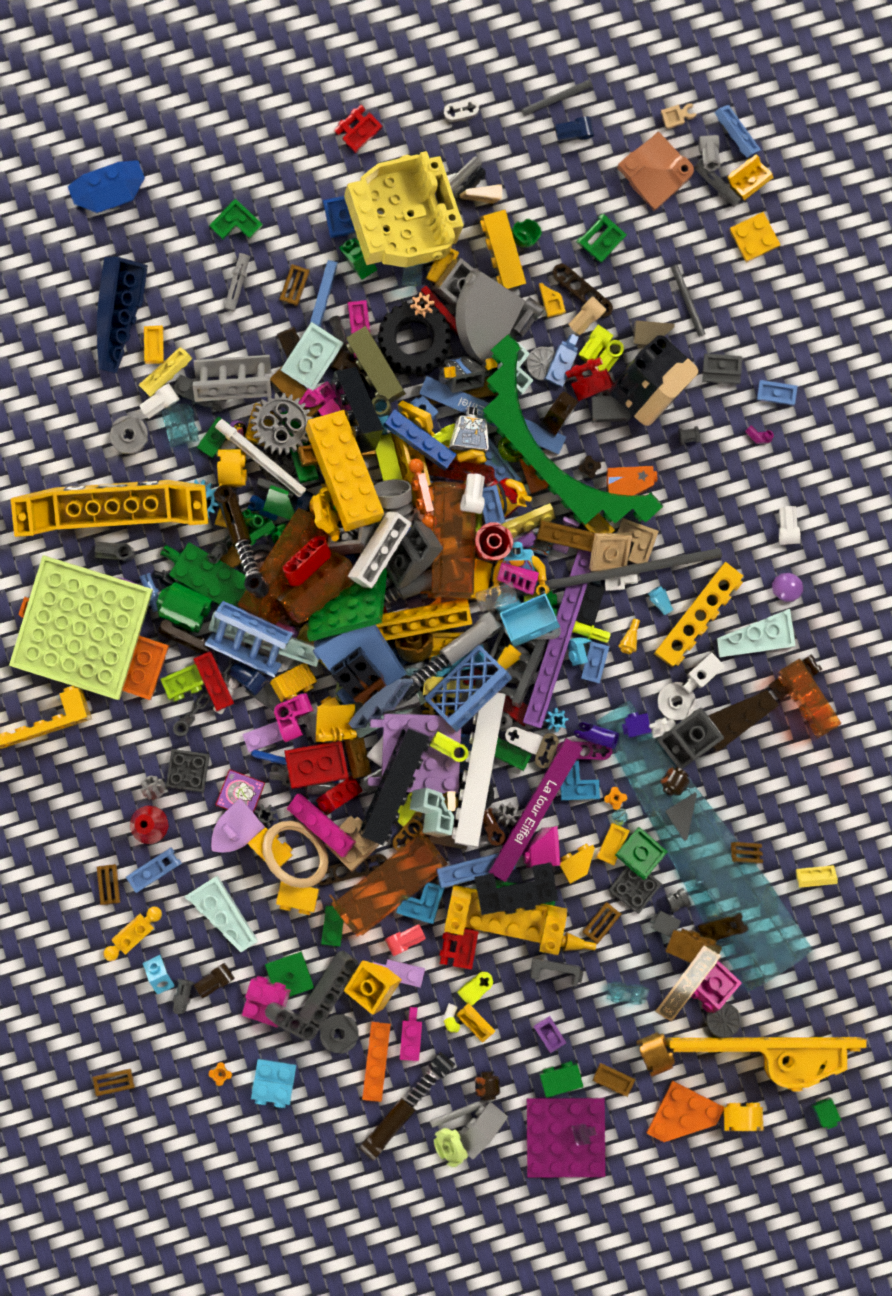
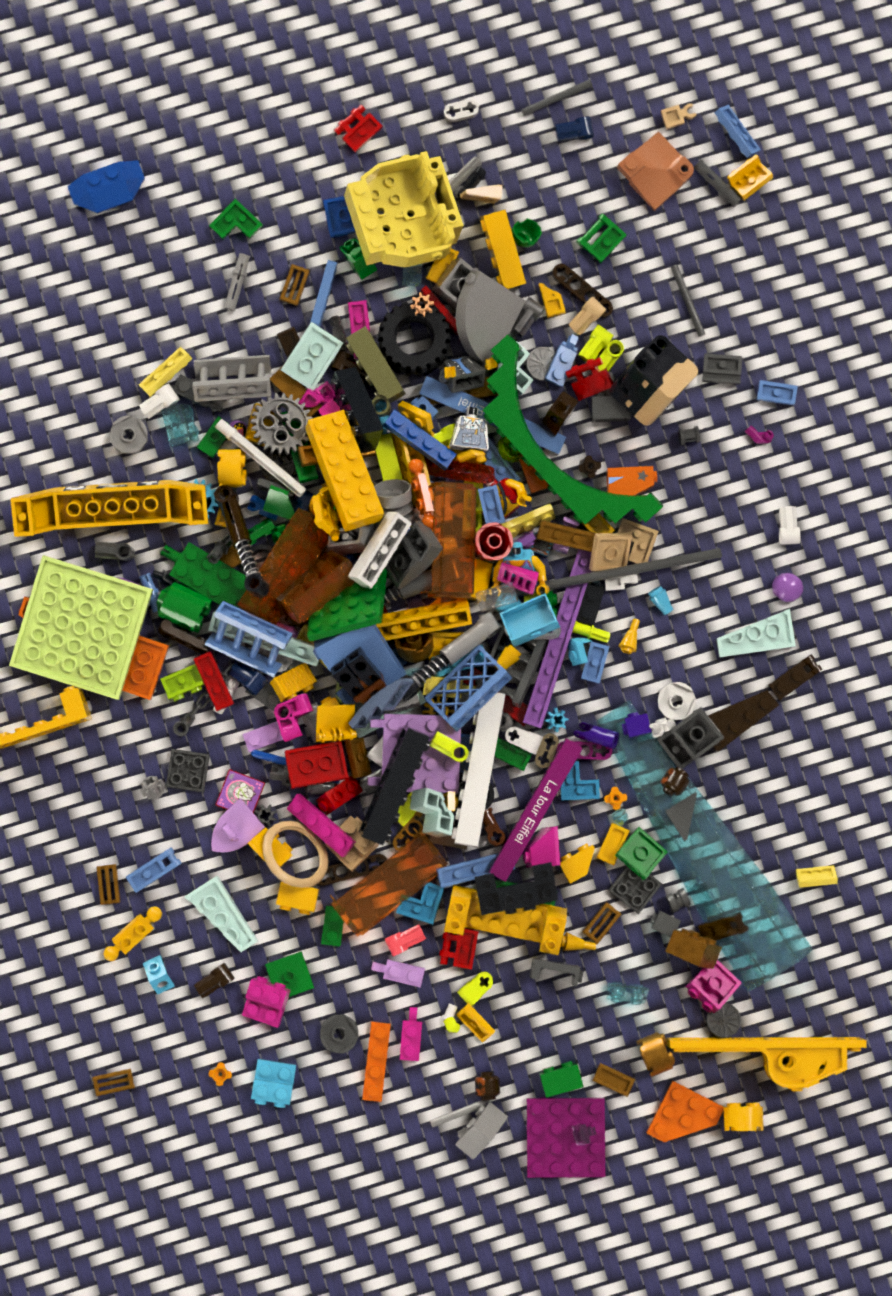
(118, 302): dark blue wedge -> none
(153, 344): yellow tile -> none
(156, 828): red cone -> none
(181, 998): dark grey piece -> none
(252, 519): green arm -> none
(307, 561): red beam -> none
(321, 1001): dark grey beam -> none
(372, 986): yellow slope -> none
(404, 1108): piece -> none
(450, 1147): yellowish green plate -> none
(472, 499): white piece -> none
(507, 814): light grey gear -> none
(550, 1034): medium lavender slope -> none
(646, 331): dark tan slope -> none
(688, 983): sticker -> none
(709, 667): white torso -> none
(710, 151): light grey piece -> none
(725, 573): yellow brick -> none
(754, 237): yellow plate -> none
(756, 852): pearl gold tile -> none
(809, 698): clear orange wedge -> none
(826, 1113): green brick -> none

